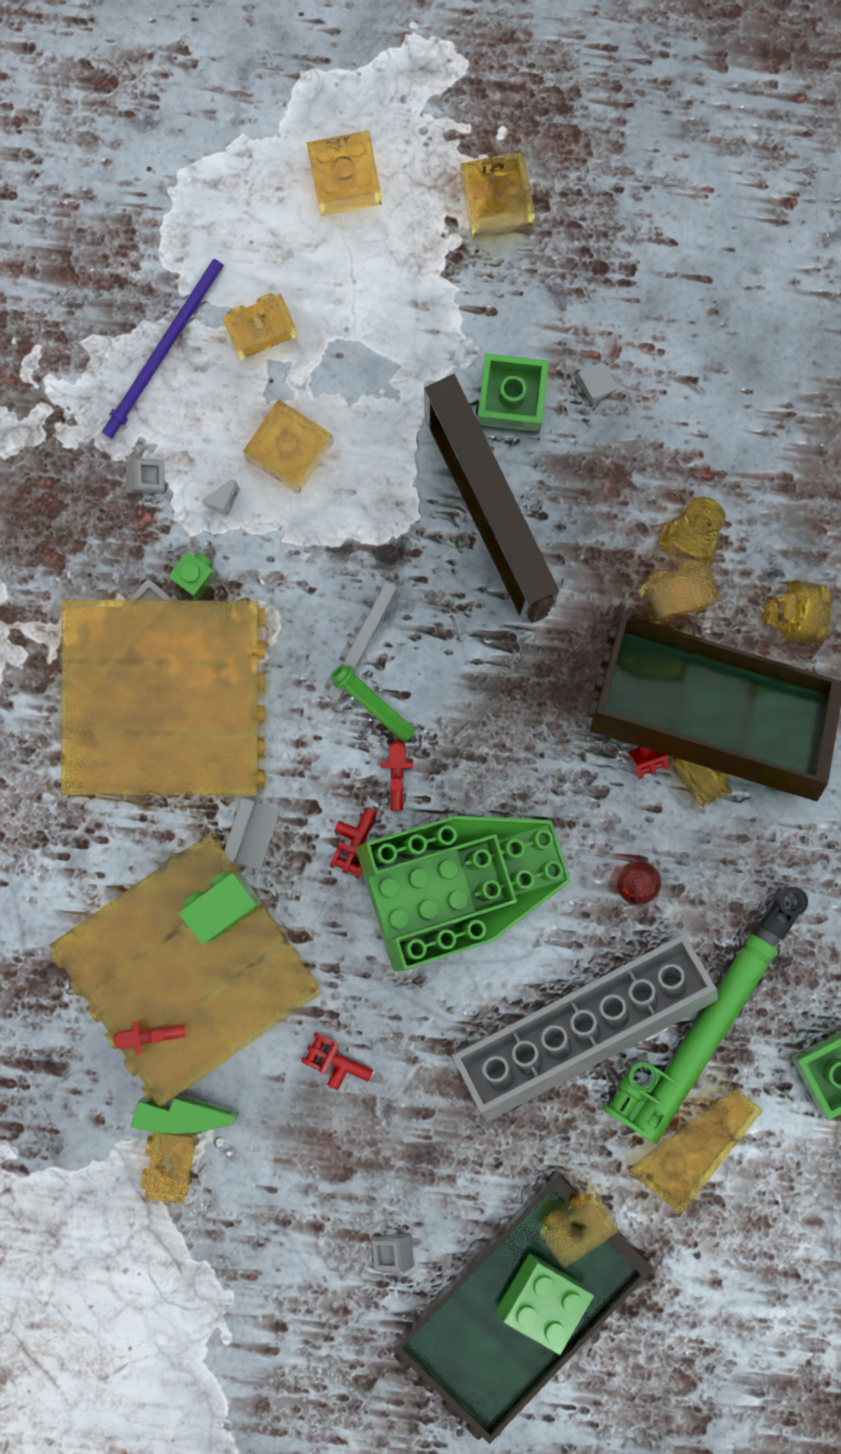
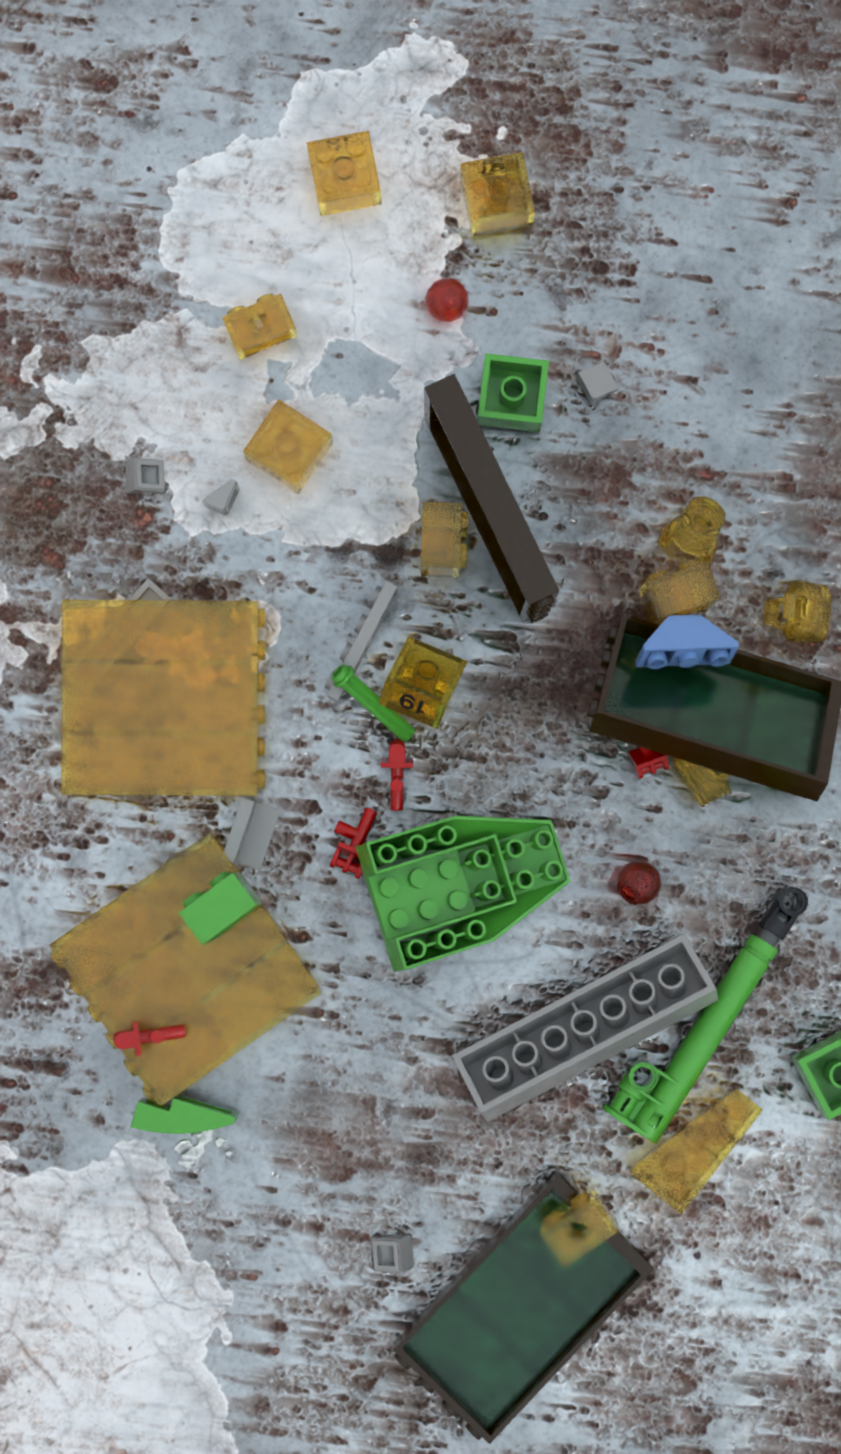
(119, 415): dark purple bar -> none
(171, 1185): clear yellow brick -> none
(193, 574): bright green brick -> none
(330, 1057): red arm -> none
(422, 682): none -> clear yellow brick
(441, 539): none -> clear yellow brick
(447, 300): none -> clear red piece
(544, 1304): bright green brick -> none
(687, 643): none -> medium blue slope

